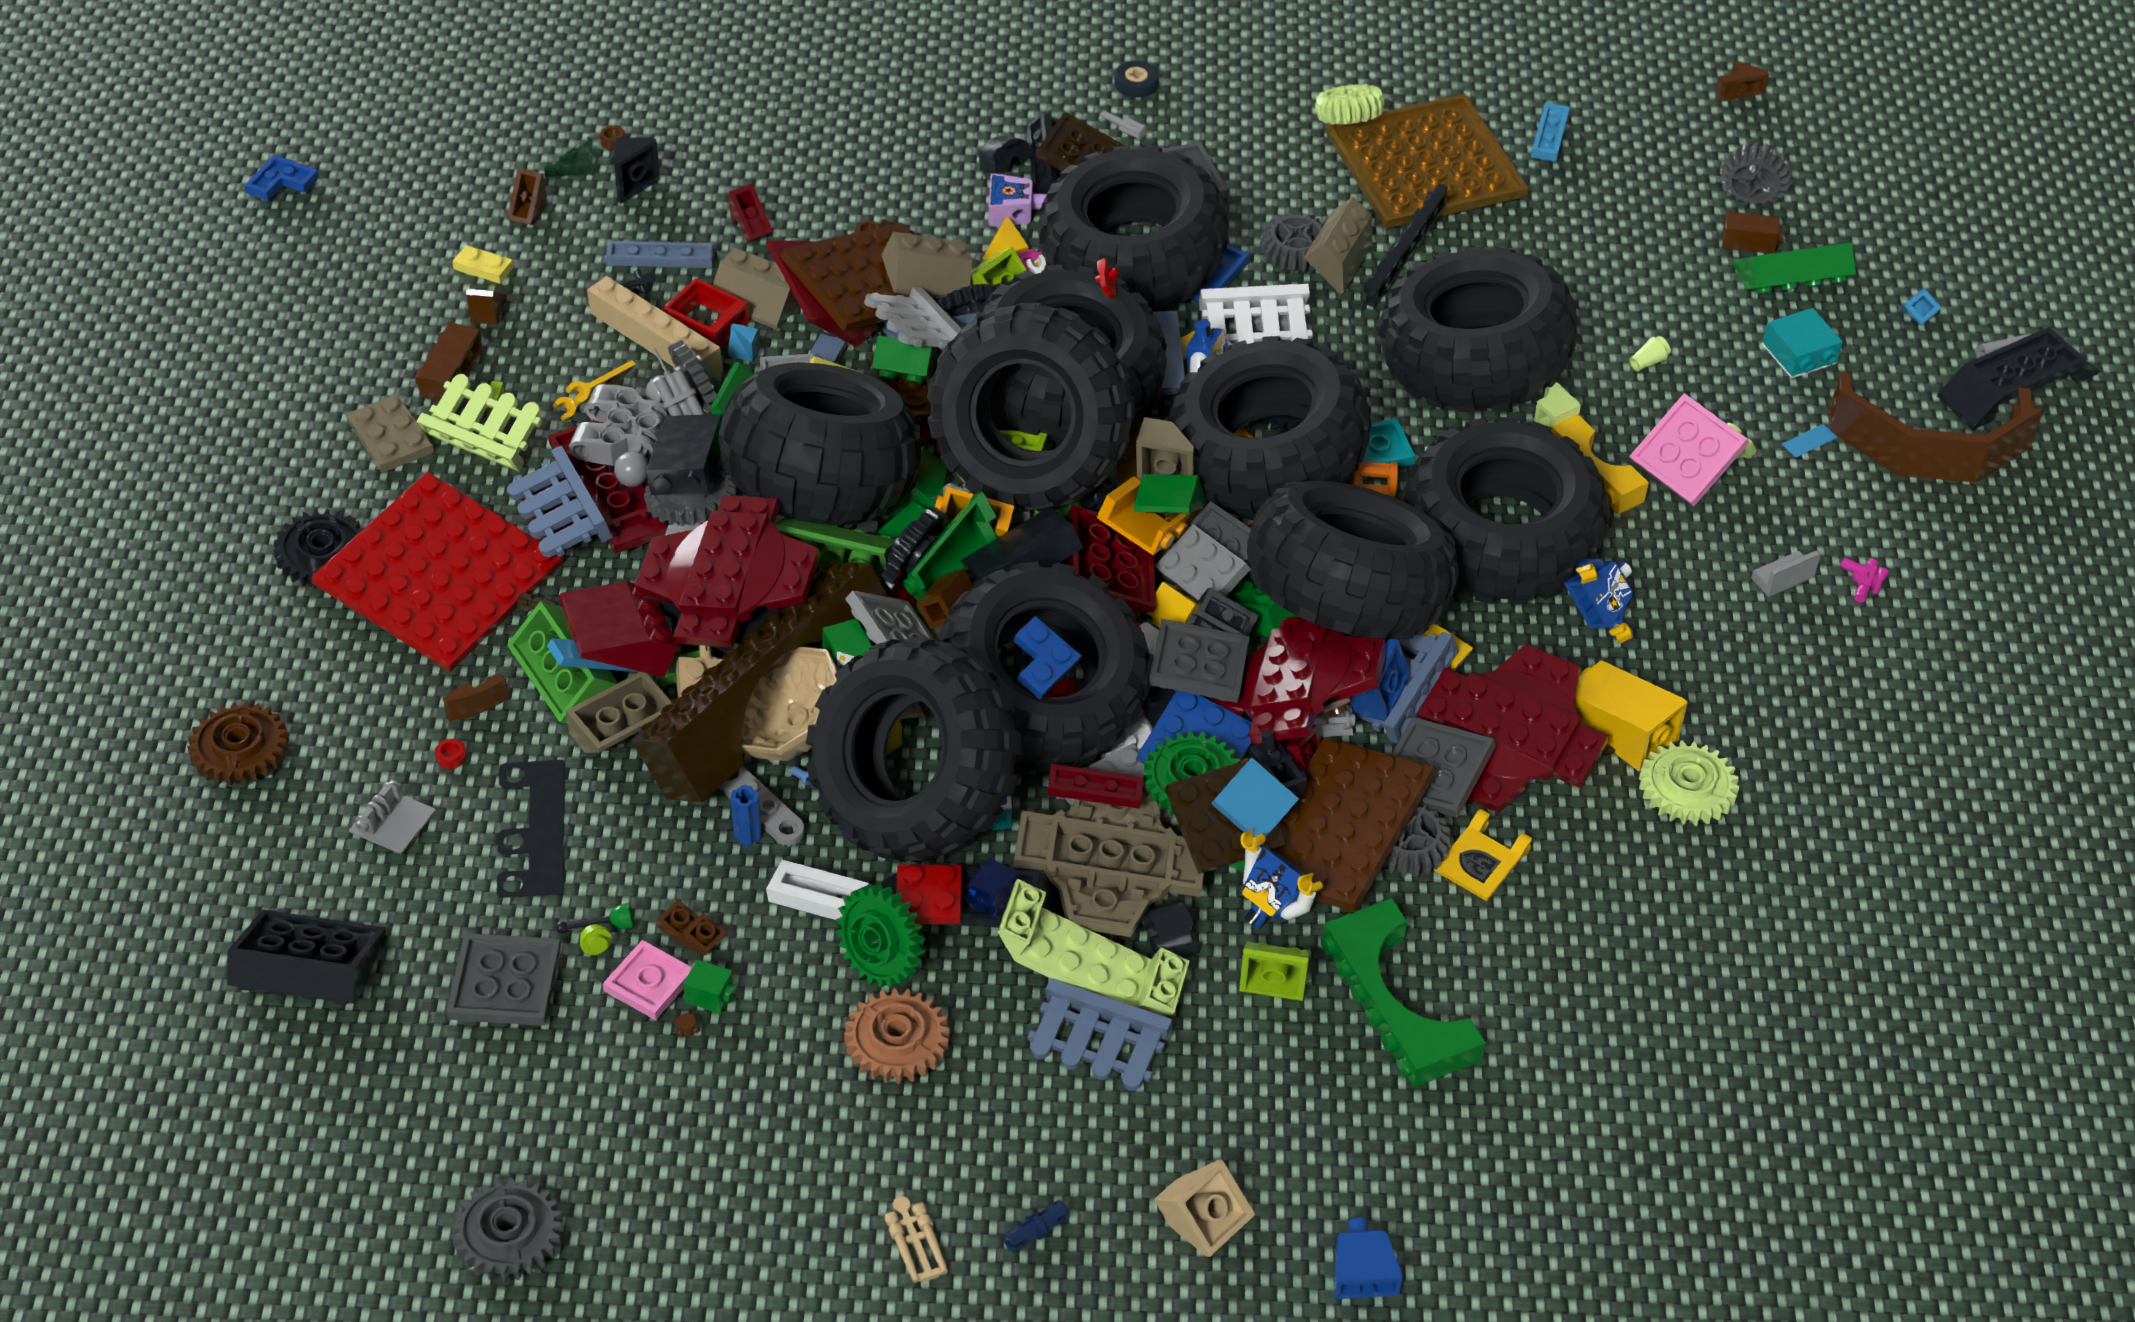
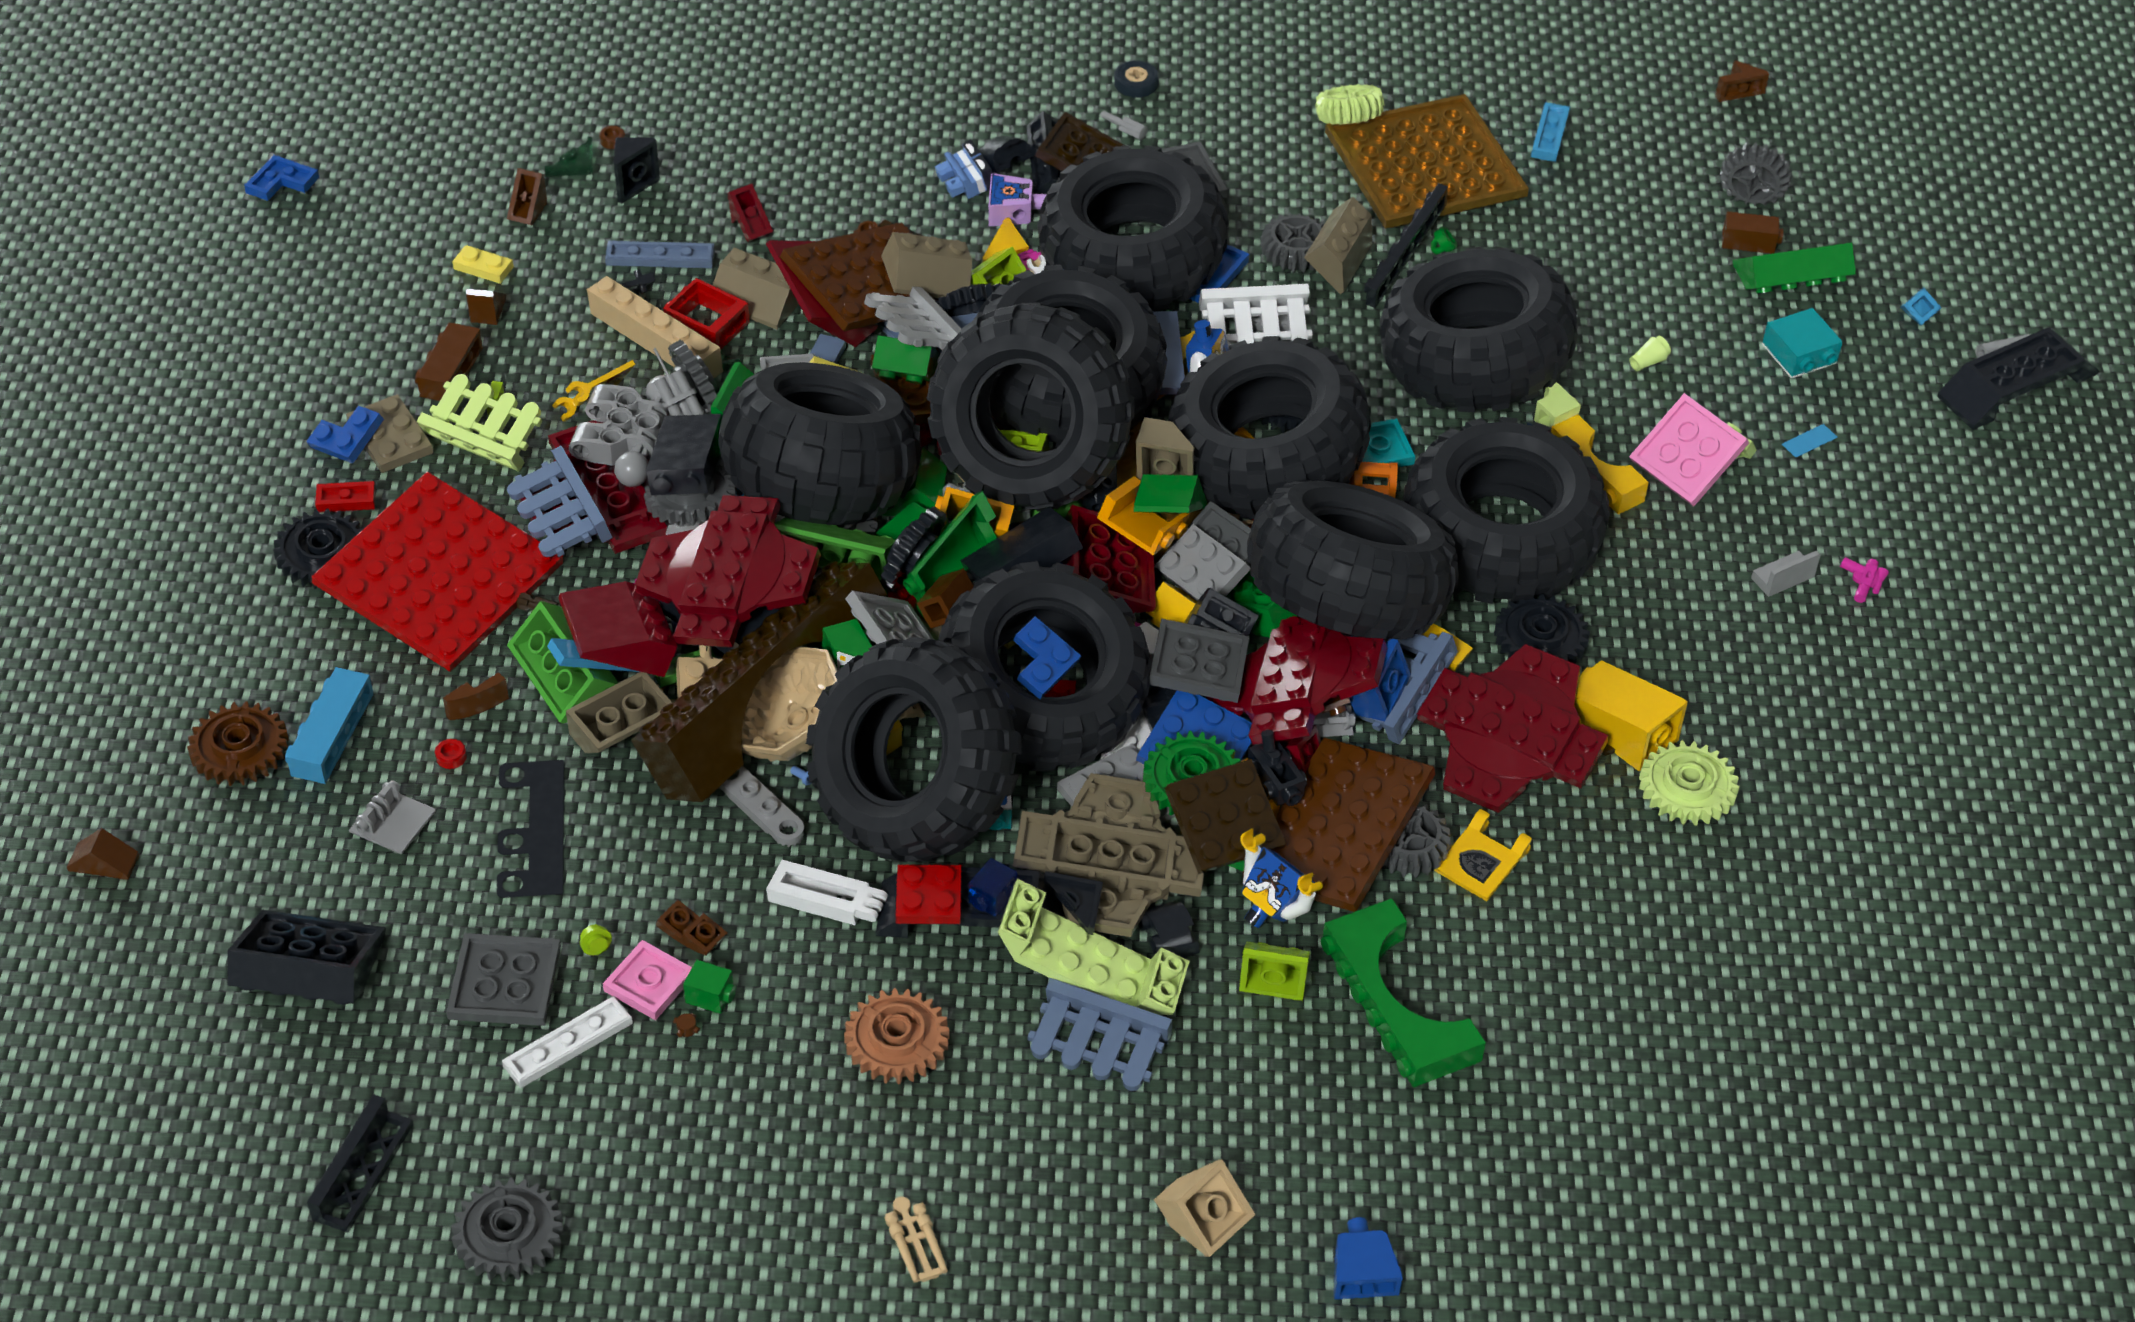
(103, 856): none -> reddish brown slope
(329, 725): none -> dark azure brick
(345, 496): none -> red plate
(348, 440): none -> blue plate
(349, 1158): none -> black fence
(567, 1042): none -> white tile
(620, 917): hinge -> none
(743, 342): dark azure slope -> none
(746, 815): blue axle -> none
(880, 935): green gear -> none
(969, 171): none -> medium blue hips
(1036, 1226): dark blue pin -> none
(1078, 896): none -> black tile
(1095, 786): dark red plate -> none
(1107, 278): red piece -> none
(1255, 799): dark azure tile -> none
(1445, 239): none -> green tile
(1456, 757): dark grey plate -> none
(1543, 626): none -> black gear
(1602, 595): blue torso -> none
(1930, 452): reddish brown panel -> none

